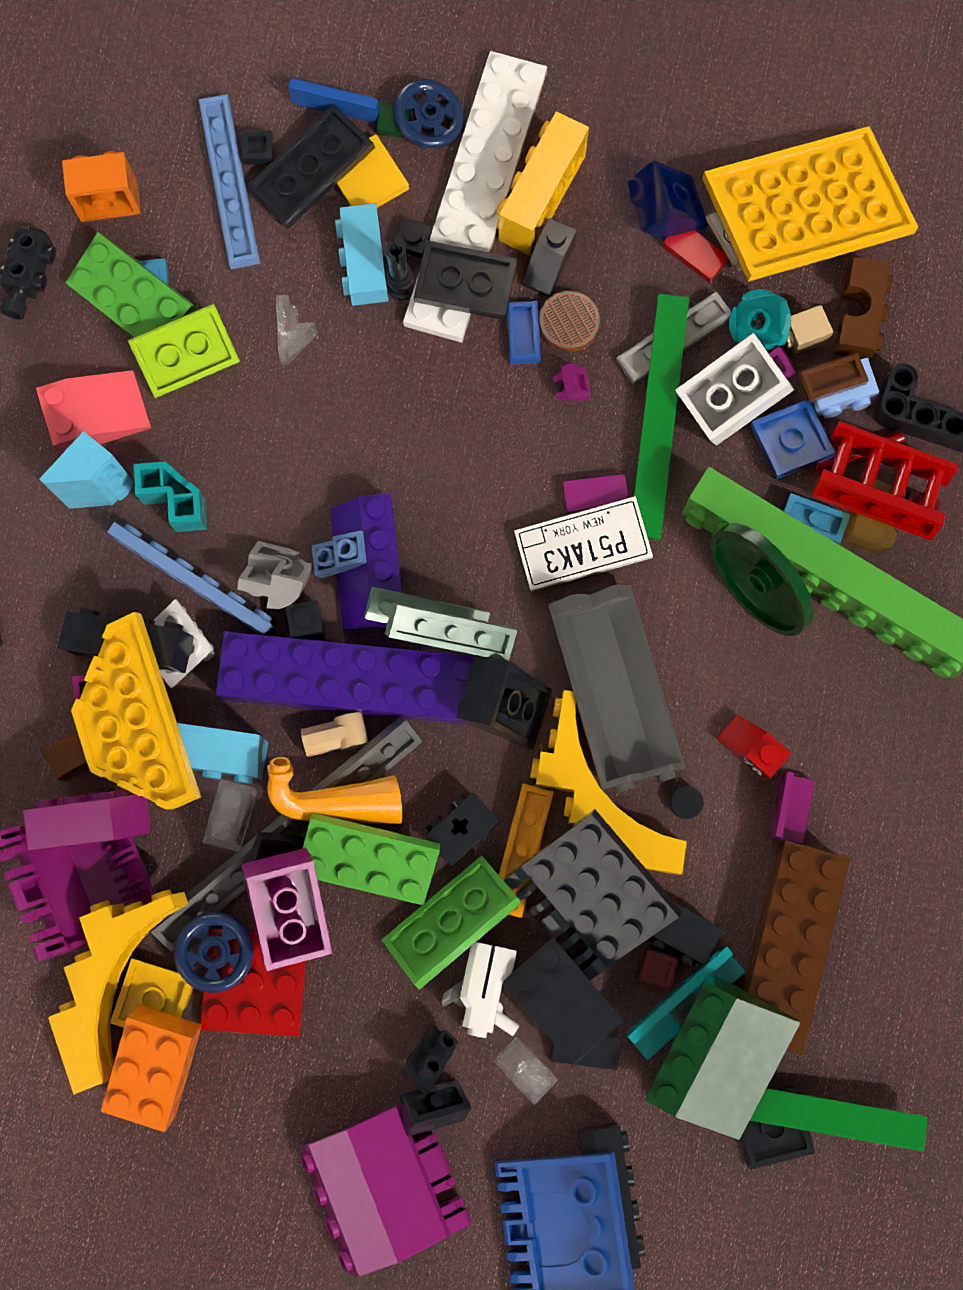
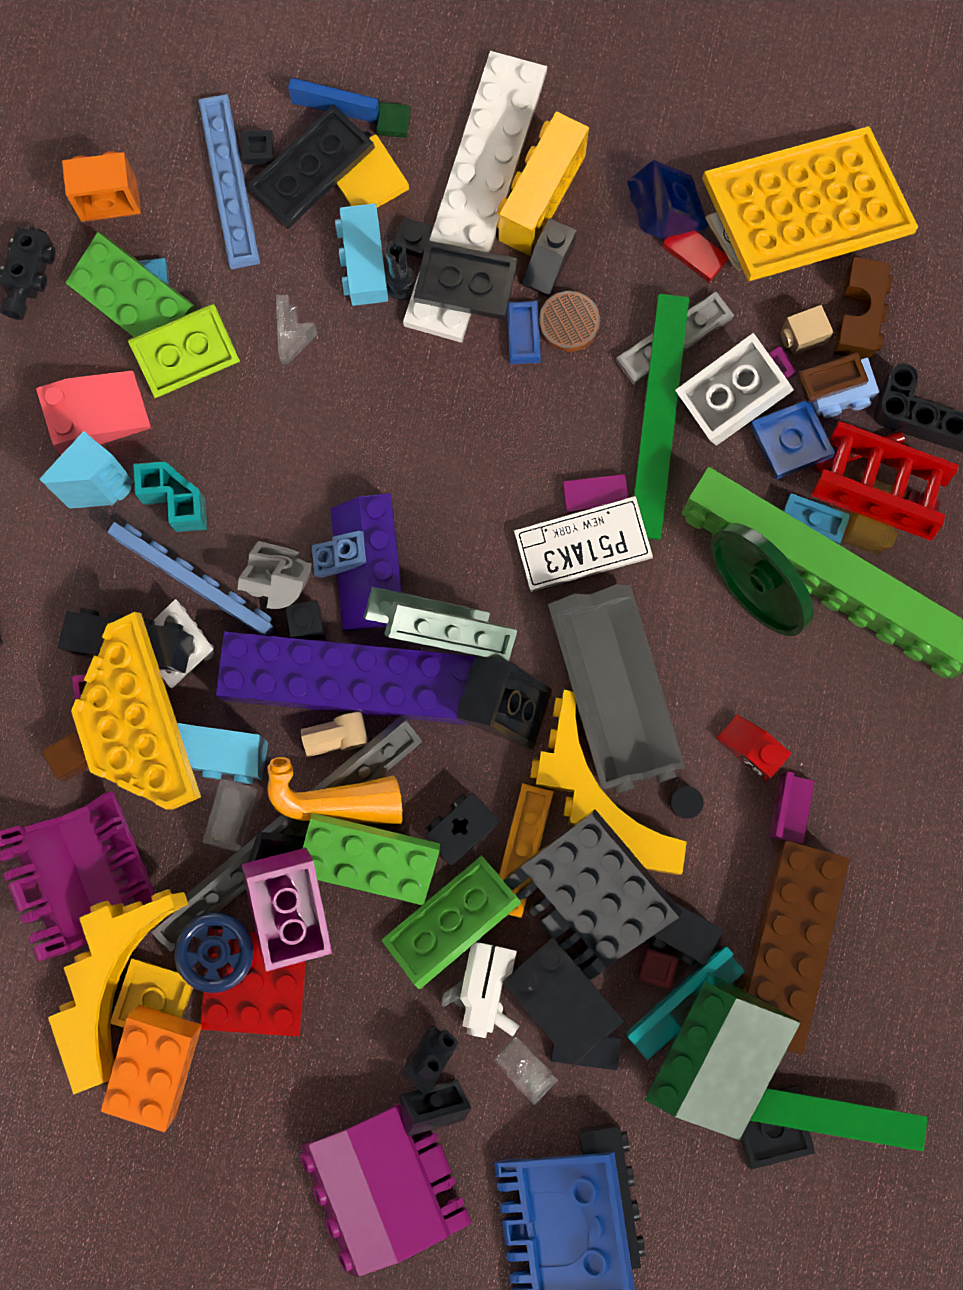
(86, 819): magenta brick -> none
(412, 129): dark blue plate -> none
(575, 383): magenta tile -> none
(774, 309): teal plate -> none

